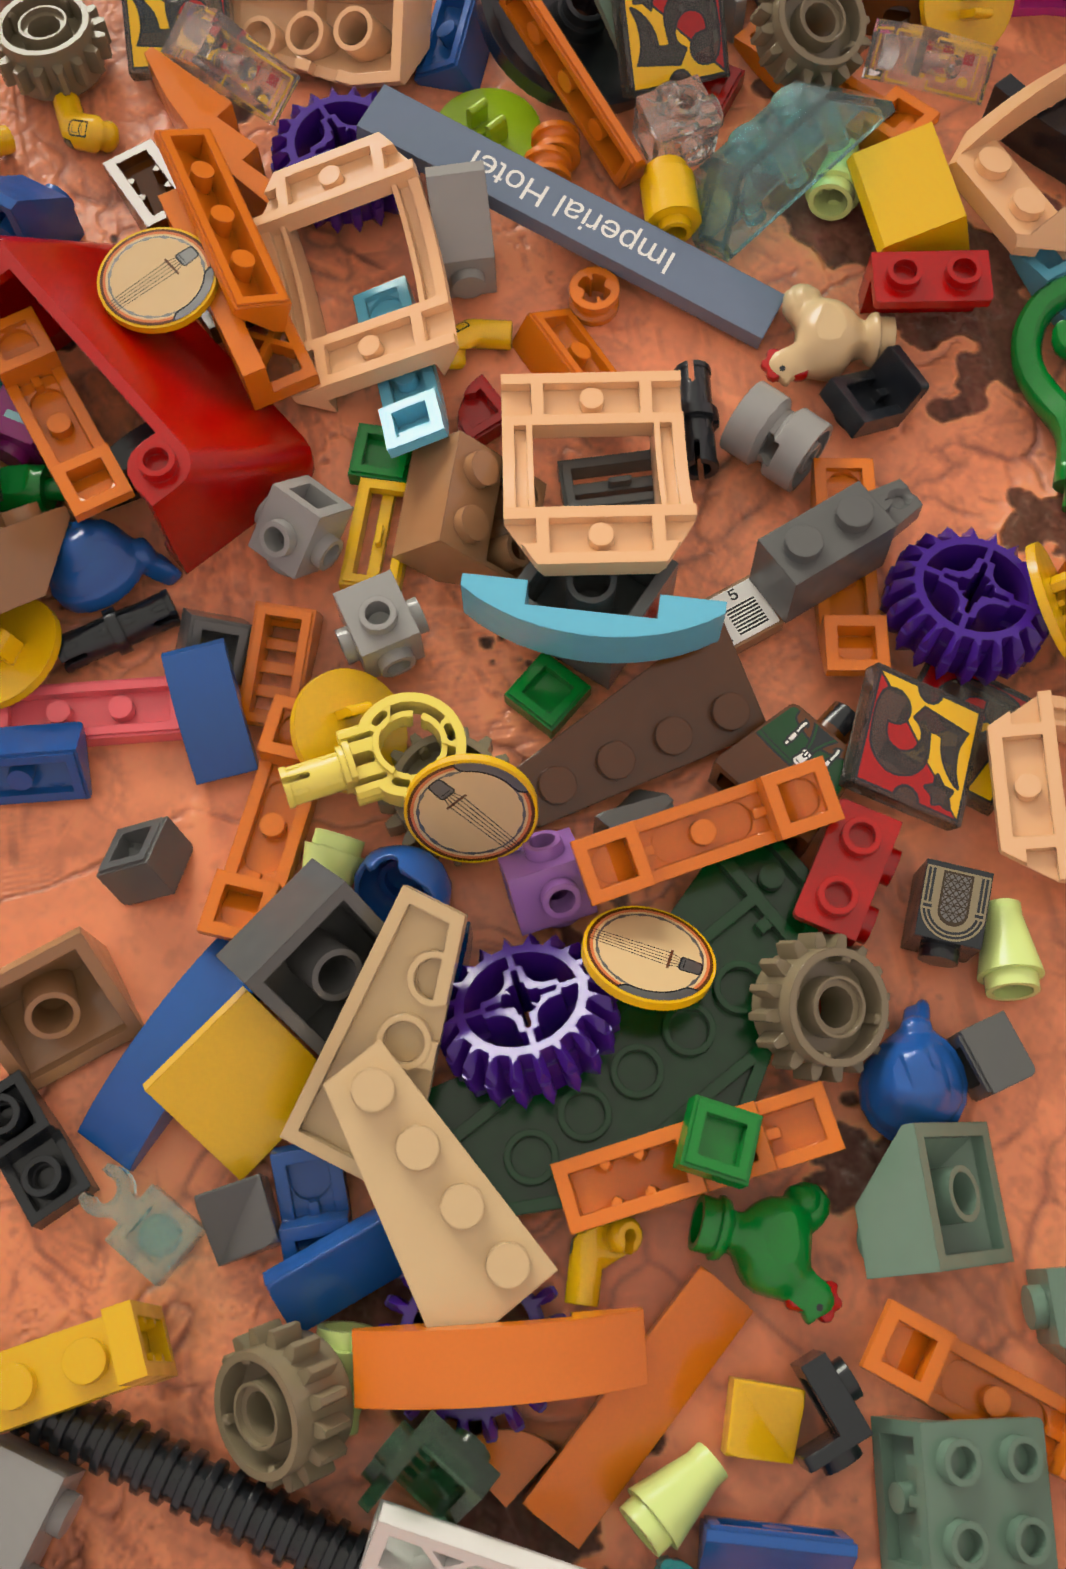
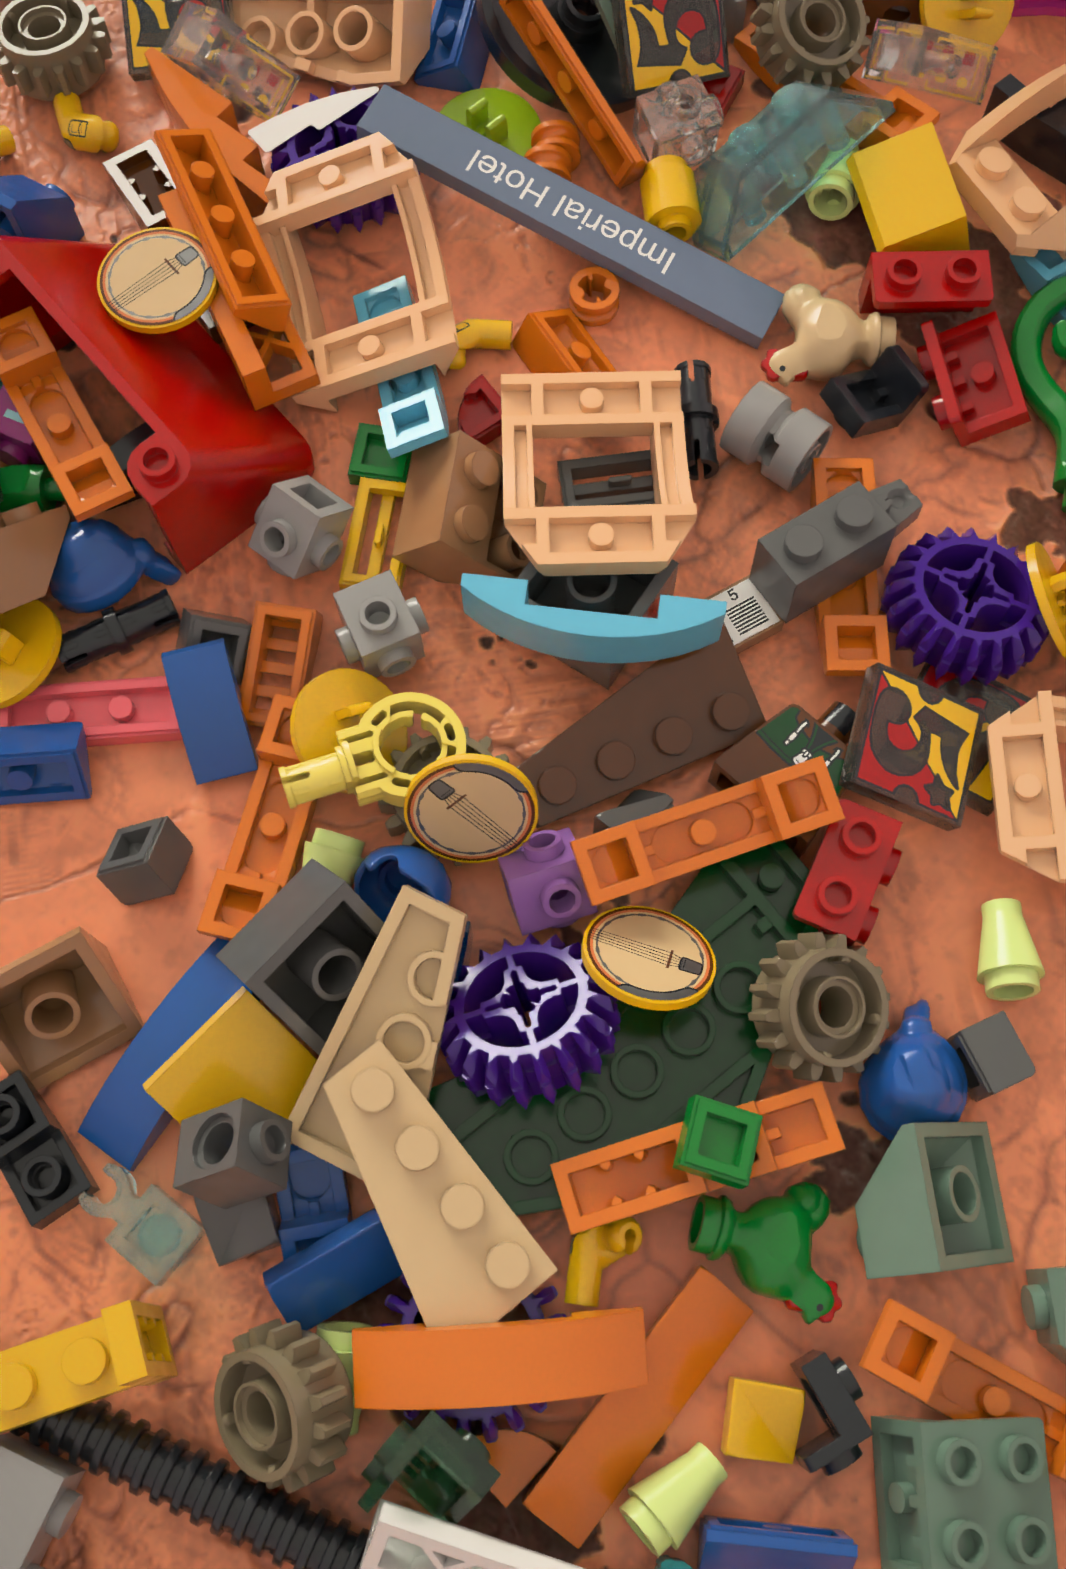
(233, 1154): none -> dark grey brick
(315, 113): none -> white sticker
(463, 226): light grey slope -> none
(547, 694): green tile -> none
(946, 913): brick -> none
(974, 379): none -> red bracket

